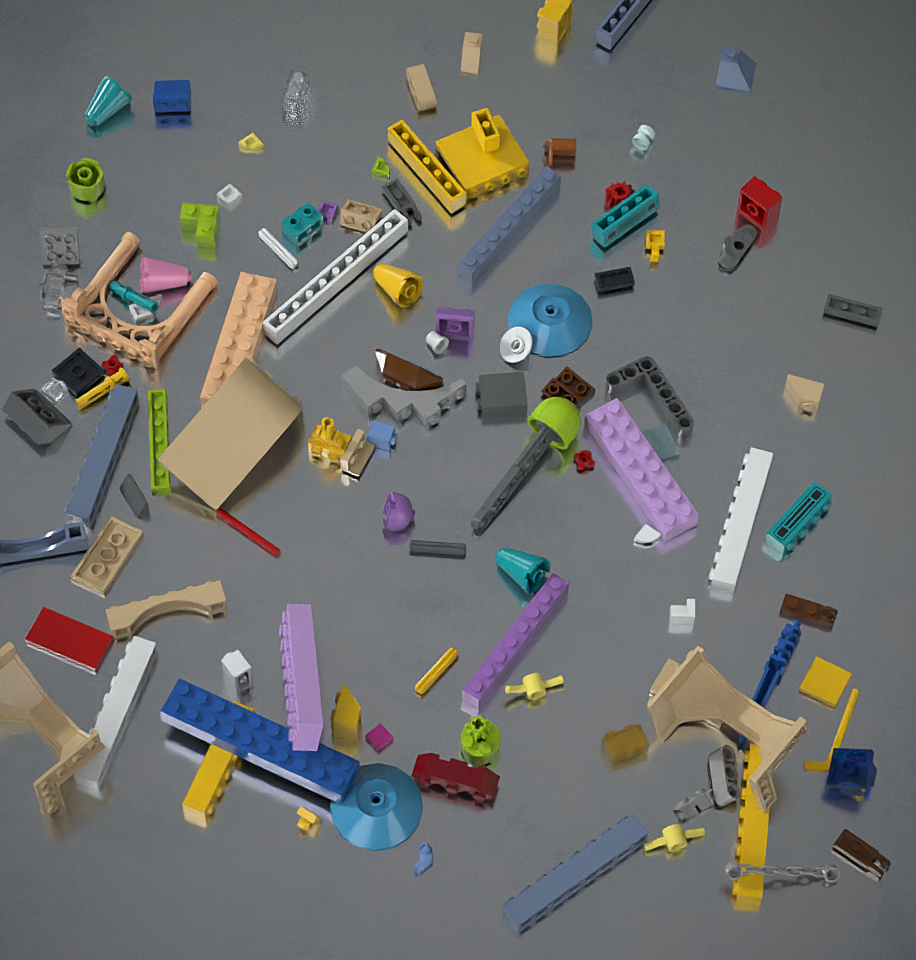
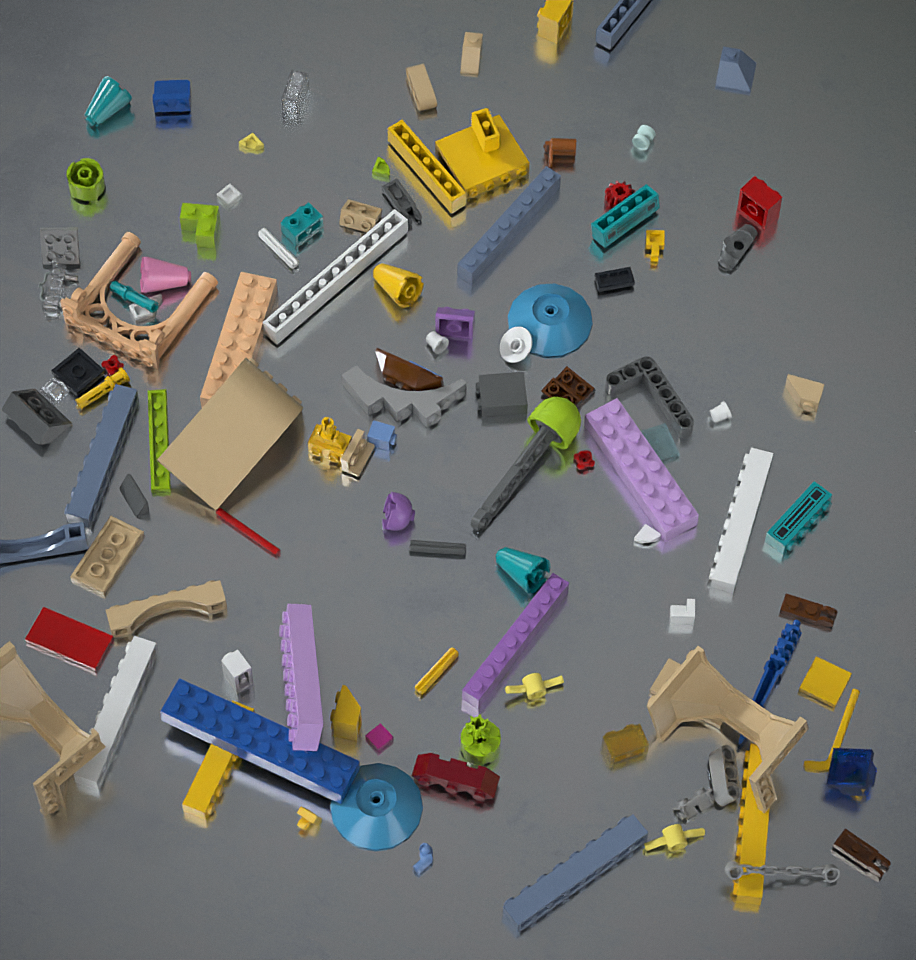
(328, 210): medium lavender tile -> none
(720, 412): none -> white piece
(853, 310): dark grey plate -> none

